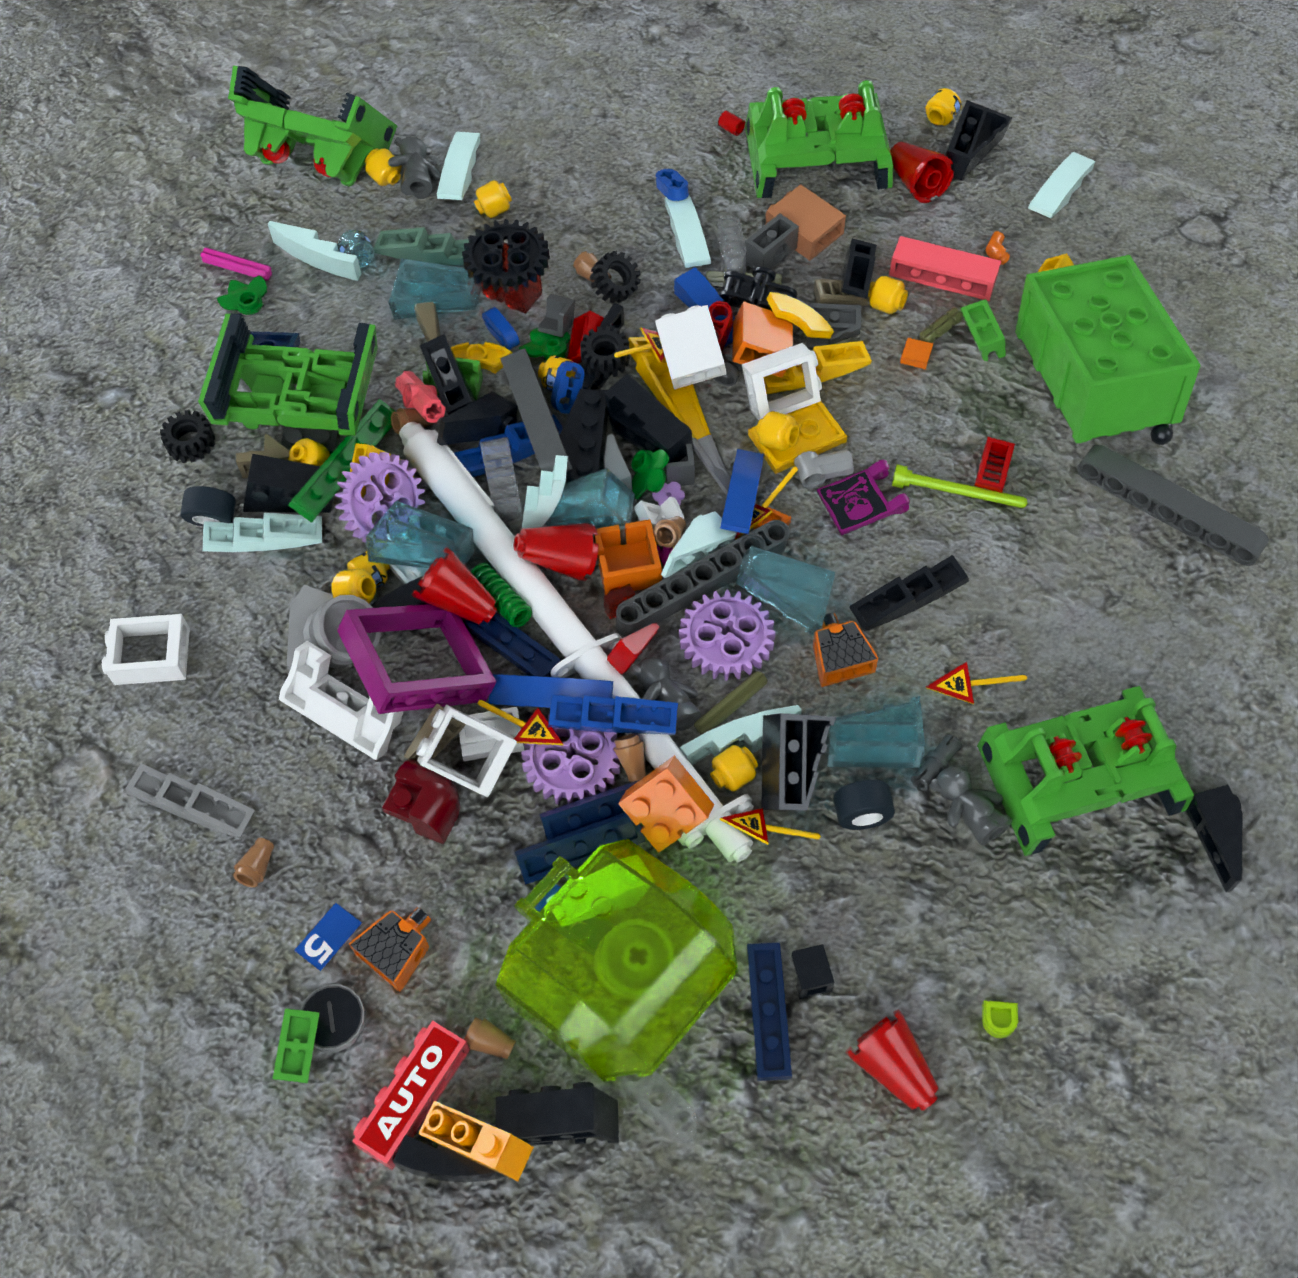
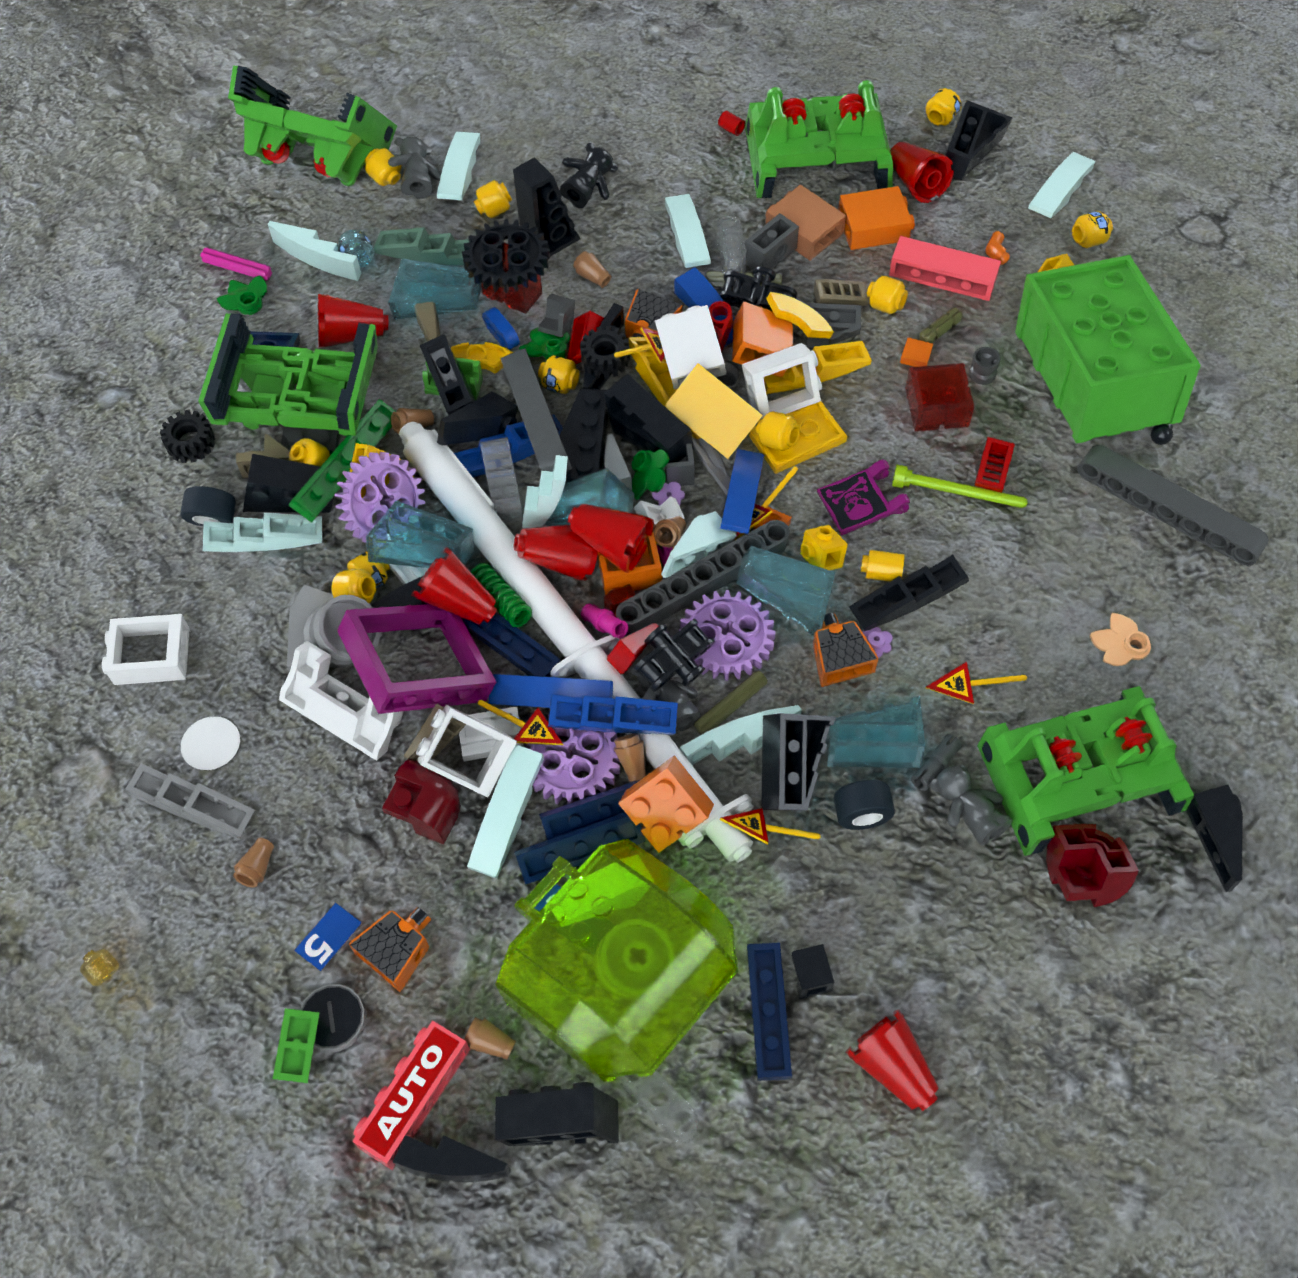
(98, 966): none -> clear yellow piece
(210, 743): none -> white sticker
(340, 319): none -> red cone
(420, 396): coral piece -> none
(476, 1140): light orange slope -> none
(505, 811): none -> light aqua slope
(542, 206): none -> black wedge
(566, 386): blue beam -> none
(590, 173): none -> black piece
(604, 620): none -> dark pink pin
(612, 533): none -> red cone
(626, 271): black tyre -> none
(645, 310): none -> torso
(672, 184): blue beam -> none
(674, 655): none -> black axle
(713, 411): none -> yellow tile
(733, 768): yellow head -> none
(816, 468): light grey piece -> none
(823, 548): none -> yellow brick
(858, 268): black slope -> none
(875, 217): none -> orange brick
(882, 565): none -> yellow brick
(883, 641): none -> lavender plant
(939, 397): none -> clear red piece
(984, 329): bright green hinge -> none
(984, 365): none -> dark grey wheel
(999, 1018): lime tile -> none
(1089, 864): none -> dark red brick
(1092, 229): none -> yellow head
(1118, 640): none -> light nougat plate

